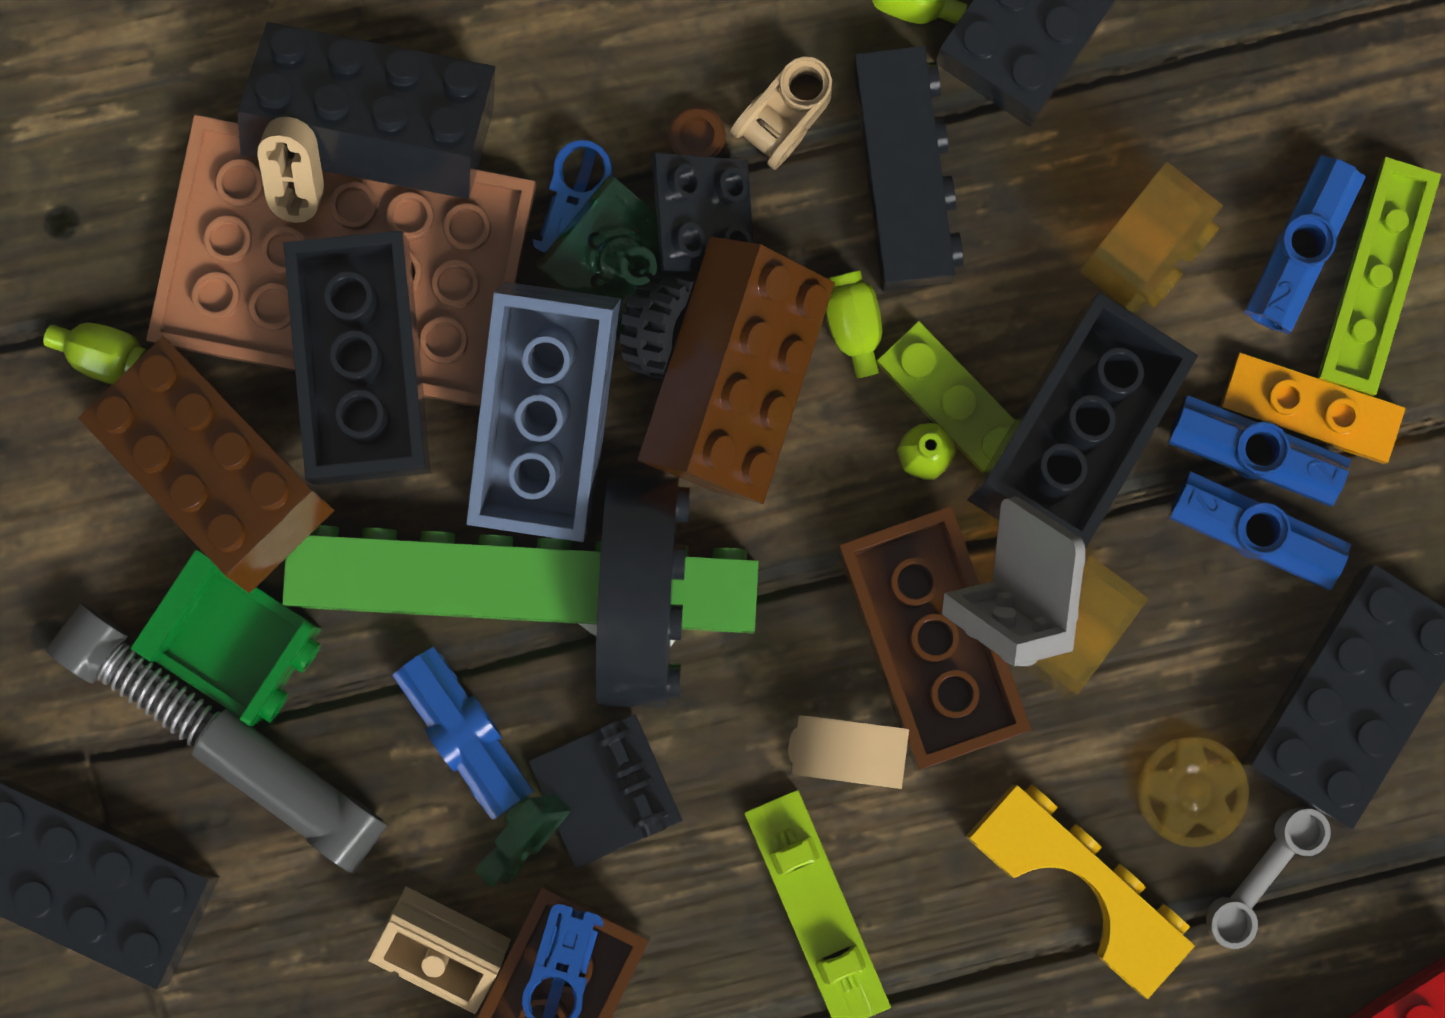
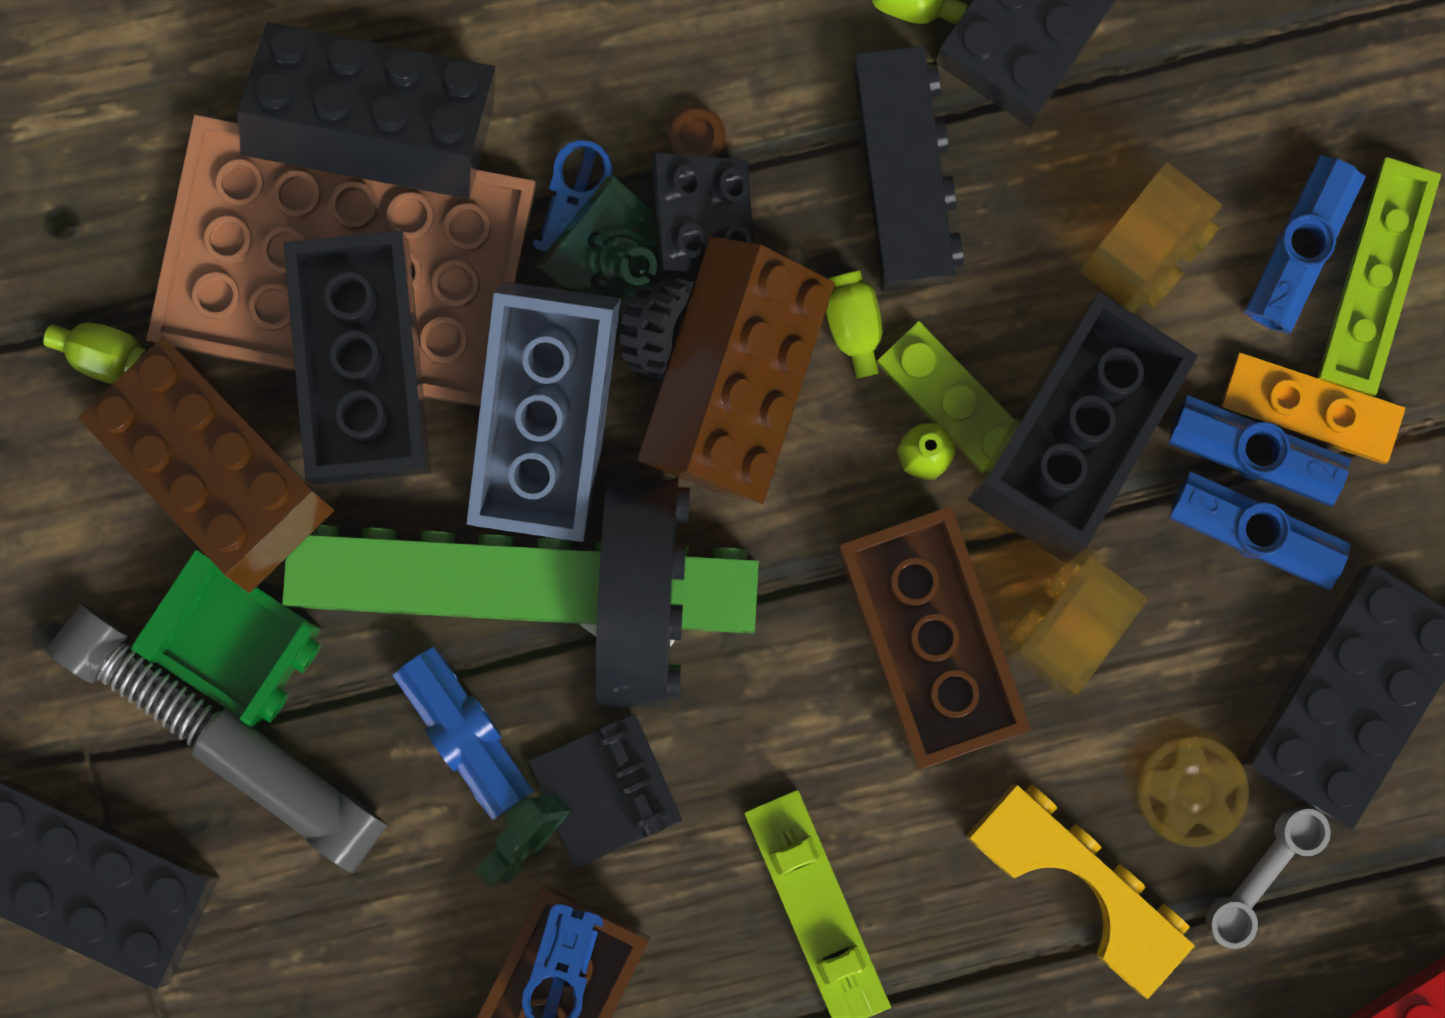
(279, 169): tan beam -> none
(440, 950): tan brick -> none
(783, 113): tan piece -> none
(848, 751): tan brick -> none
(1034, 590): light grey bracket -> none

